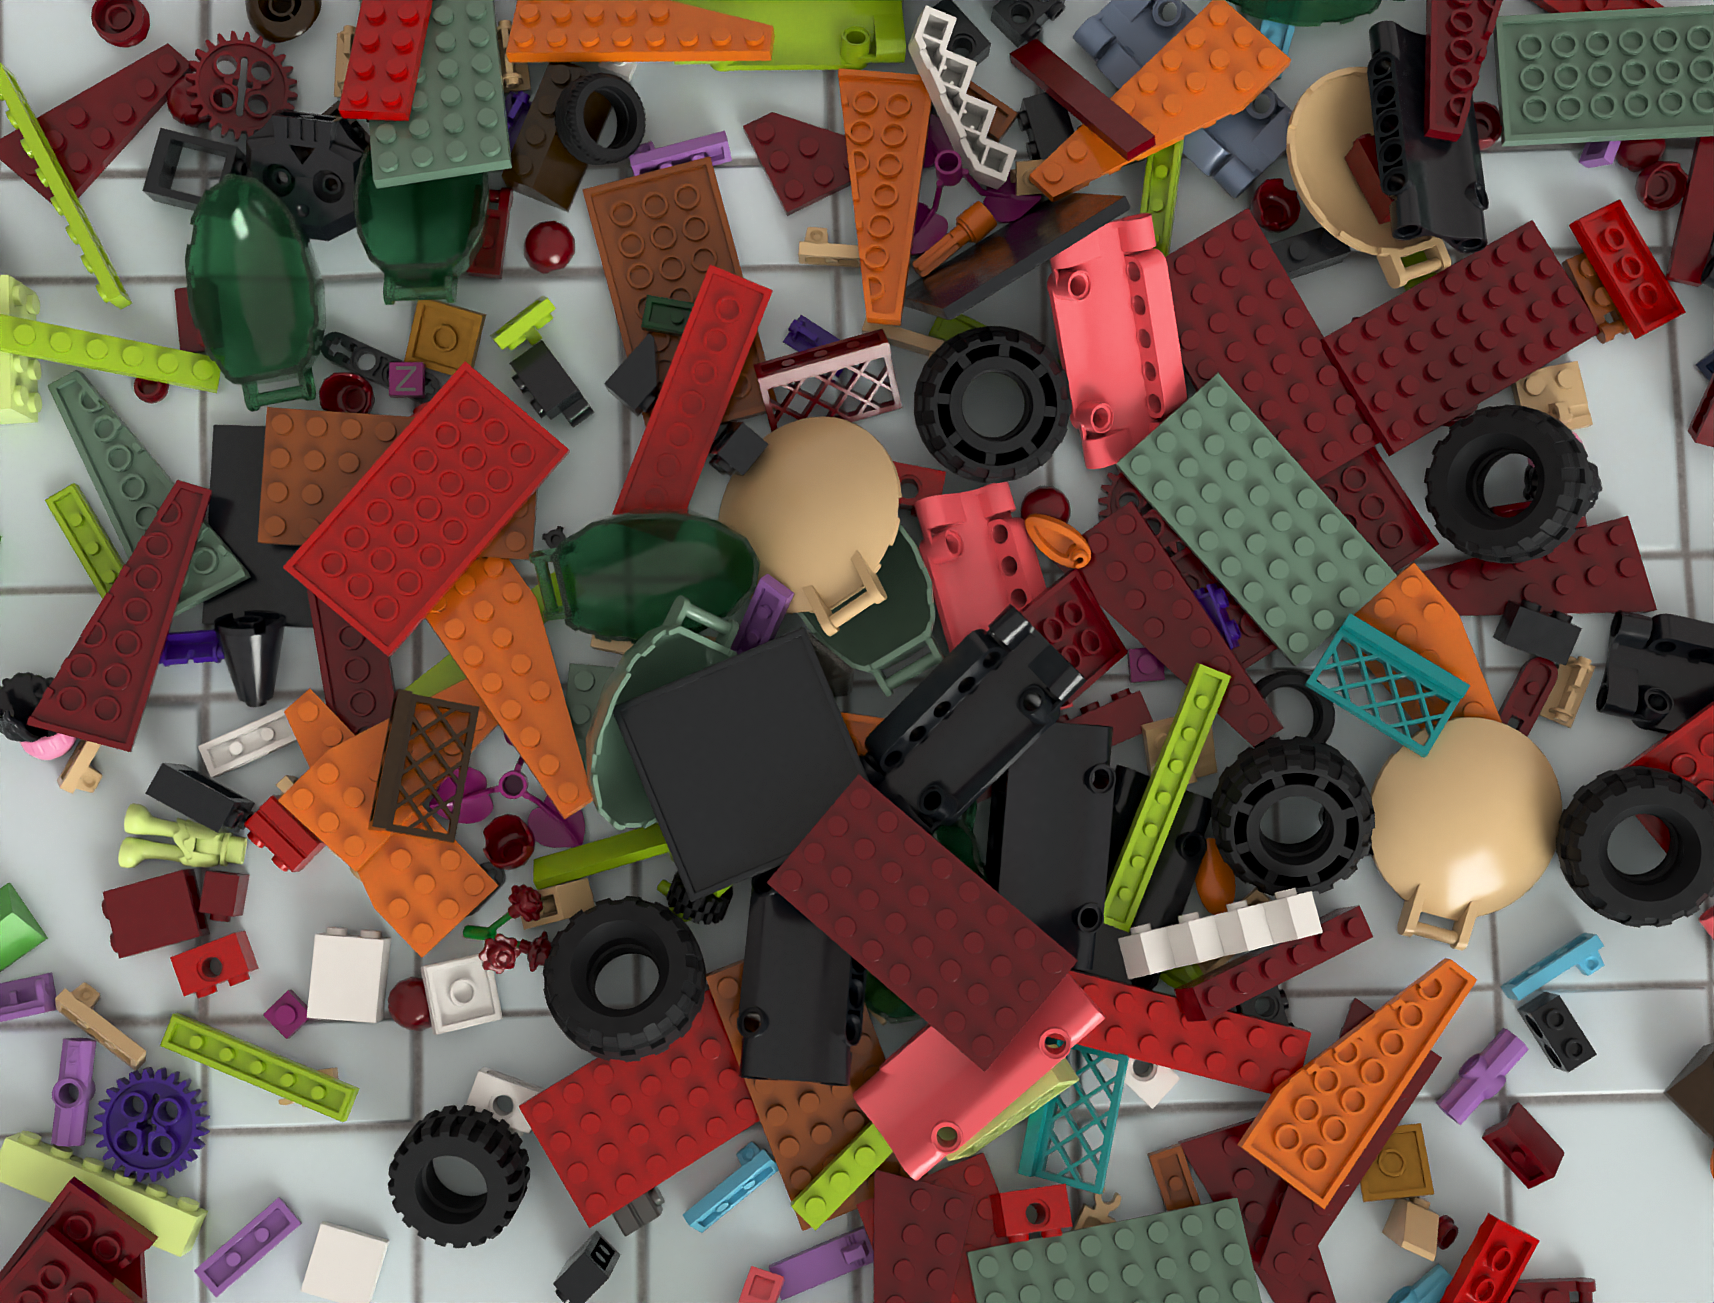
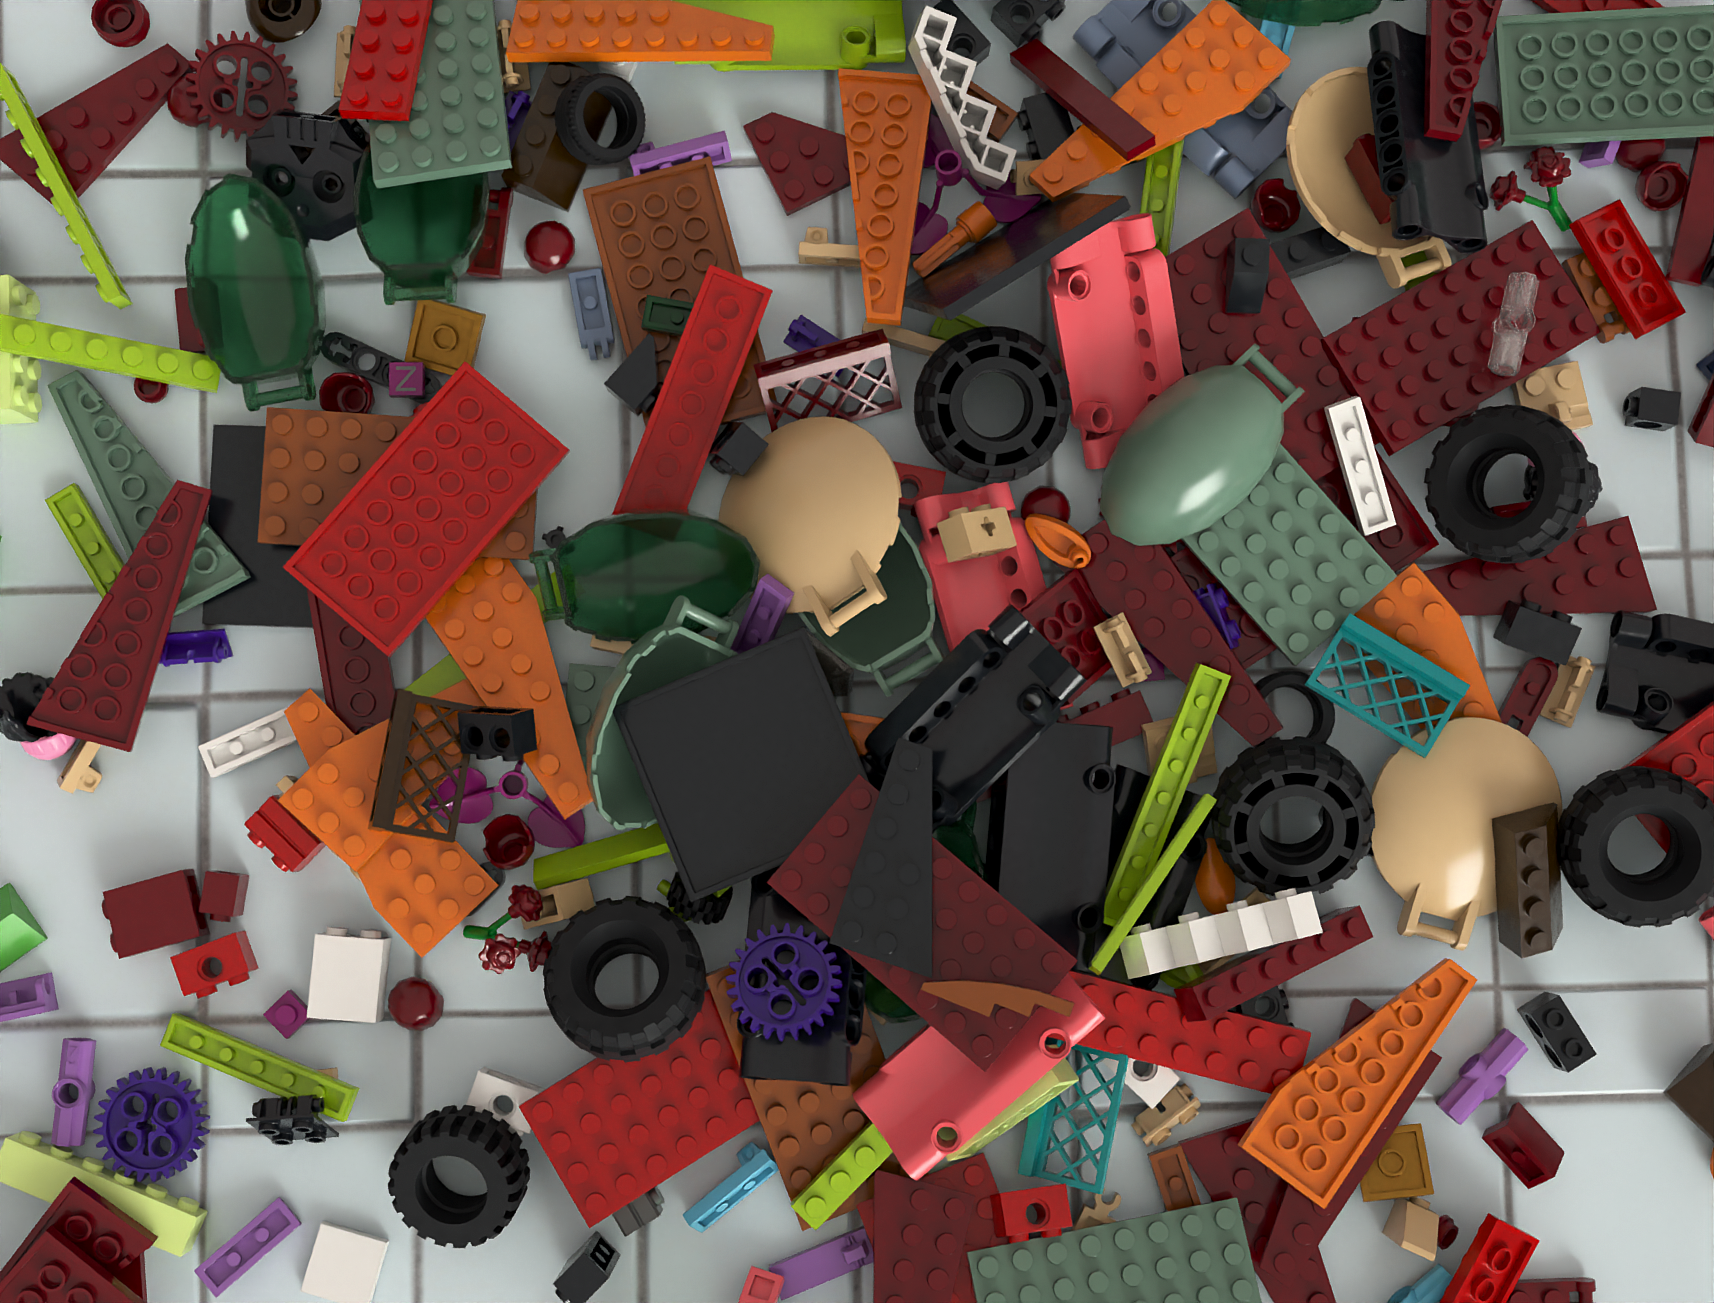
(79, 1007): tan hinge -> none
(165, 162): black window -> none
(195, 842): yellowish green piece -> none
(200, 798): black window -> none
(251, 652): black cone -> none
(291, 1119): none -> black hinge
(460, 994): white tile -> none
(497, 732): none -> black brick
(522, 325): lime hinge -> none
(549, 385): black hinge -> none
(592, 311): none -> sand blue hinge
(759, 1002): none -> dark purple gear
(892, 883): none -> black wing
(976, 533): none -> tan brick
(982, 996): none -> dark orange slope
(1122, 650): none -> tan hinge
(1151, 884): none -> lime tile
(1158, 1125): none -> tan hinge
(1195, 452): none -> sand green windscreen
(1246, 274): none -> black slope
(1360, 465): none -> white plate
(1516, 307): none -> clear piece
(1528, 879): none -> dark brown slope
(1547, 169): none -> dark red plant
(1579, 952): medium azure hinge -> none
(1652, 409): none -> black brick

